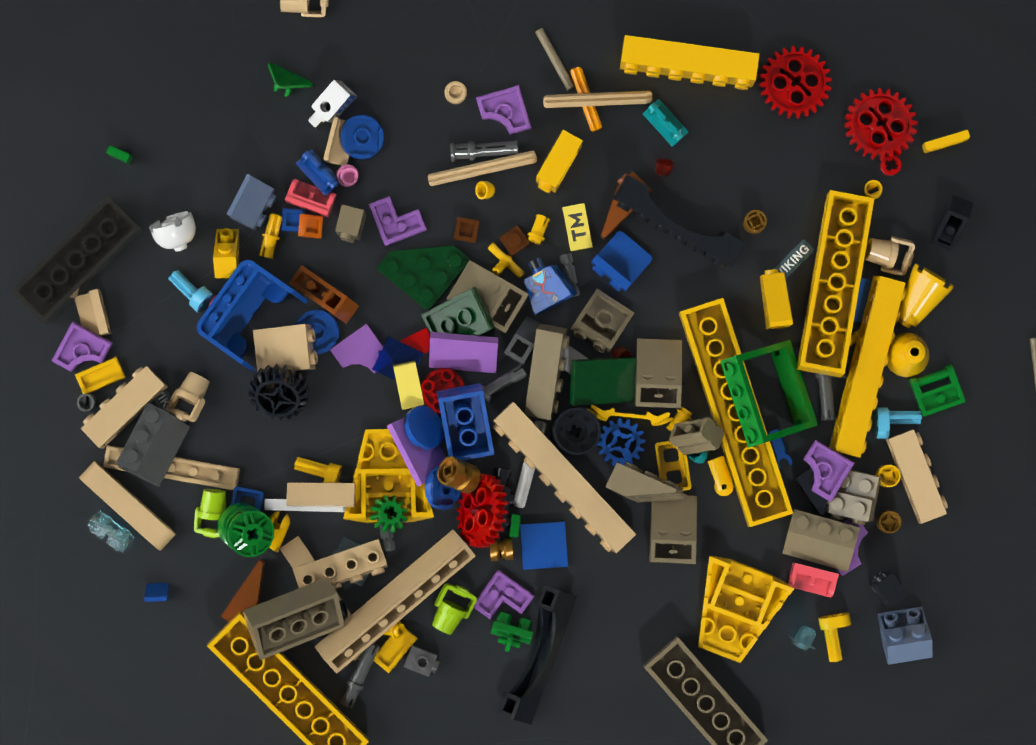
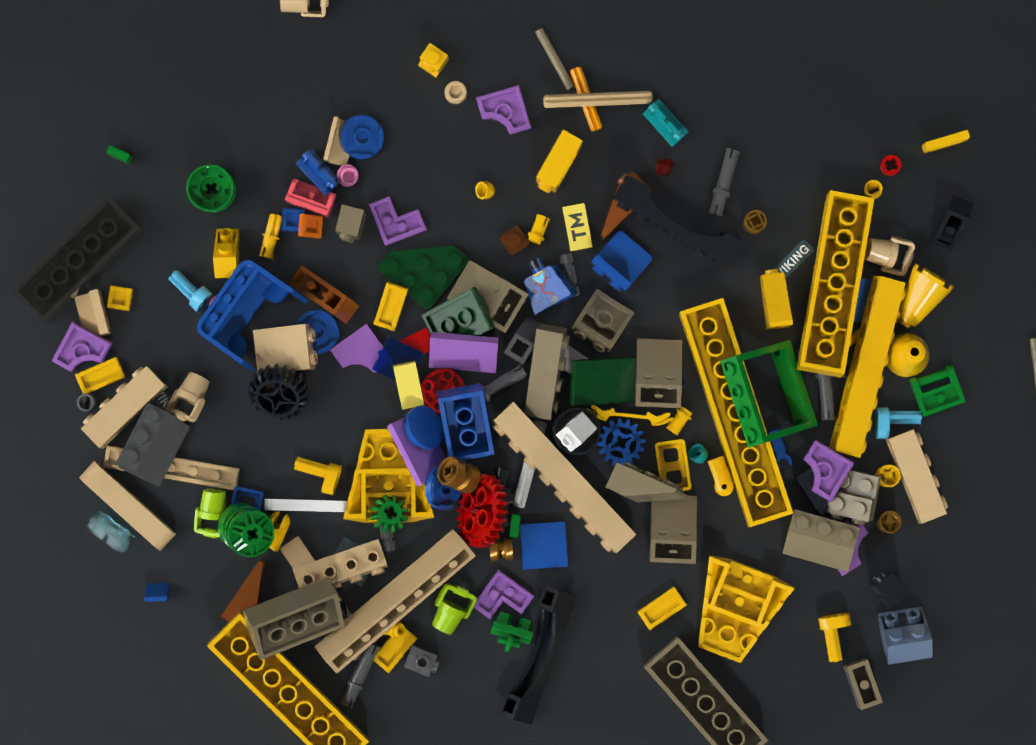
(120, 298): none -> yellow tile
(174, 231): white cylinder -> none
(198, 191): none -> green wheel
(252, 202): sand blue slope -> none
(286, 80): green piece -> none
(321, 494): tan tile -> none
(339, 98): white torso -> none
(391, 306): none -> yellow tile
(433, 60): none -> yellow brick
(466, 230): reddish brown plate -> none
(471, 150): dark grey pin -> none
(482, 168): tan axle -> none
(505, 261): yellow piece -> none
(576, 431): none -> white brick
(620, 351): clear red hinge -> none
(661, 608): none -> yellow tile
(689, 61): yellow brick -> none
(696, 436): dark tan brick -> none
(721, 191): none -> dark grey pin
(782, 97): red gear -> none
(804, 638): clear light blue hinge -> none
(812, 580): coral hinge -> none
(862, 684): none -> dark tan brick
(897, 114): red gear -> none

